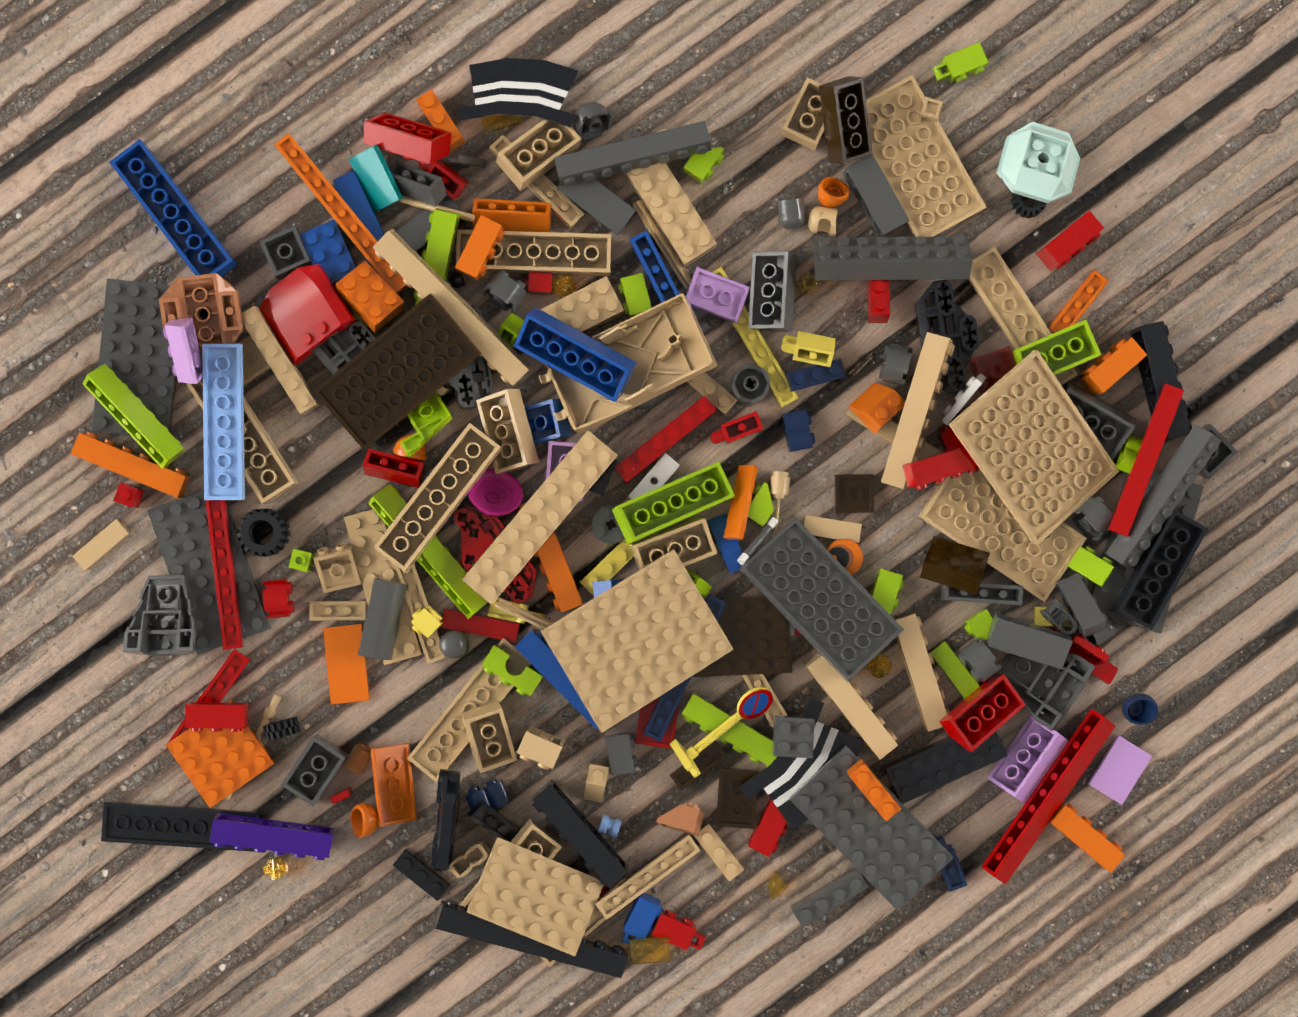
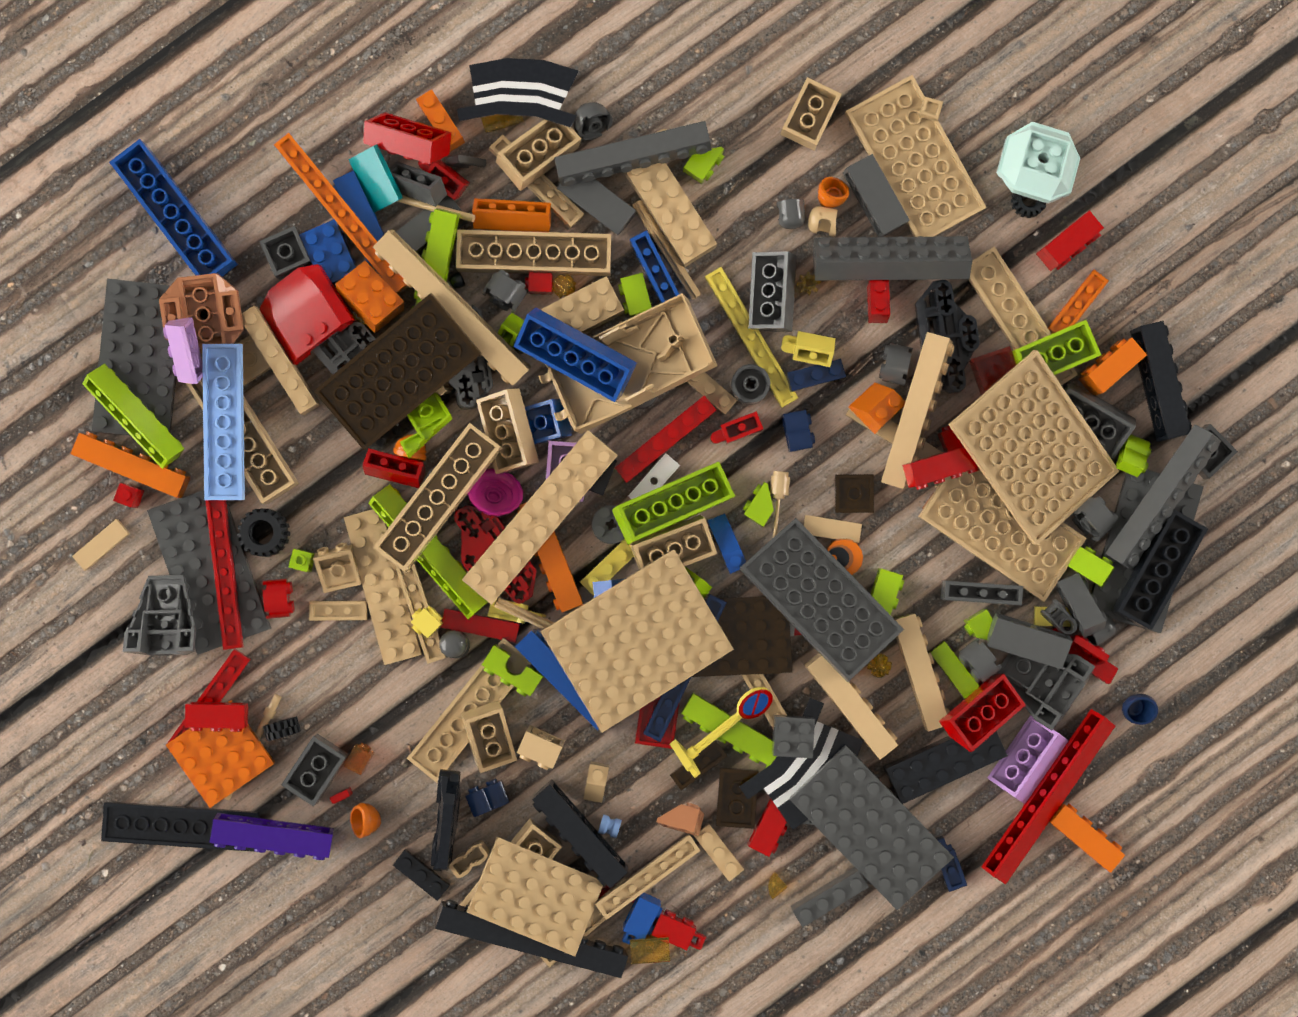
(275, 868): clear yellow gear -> none
(344, 666): orange tile -> none
(382, 619): dark grey brick -> none
(393, 784): orange tile -> none
(480, 248): orange brick -> none
(493, 821): black plate -> none
(620, 753): dark grey brick -> none
(717, 295): lavender tile -> none
(741, 502): orange tile -> none
(757, 541): dark grey bar -> none
(845, 119): dark brown brick -> none
(873, 790): orange brick -> none
(954, 565): dark brown brick -> none
(962, 63): lime brick -> none
(962, 397): white tile -> none
(1119, 769): lavender tile -> none
(1146, 460): red tile -> none

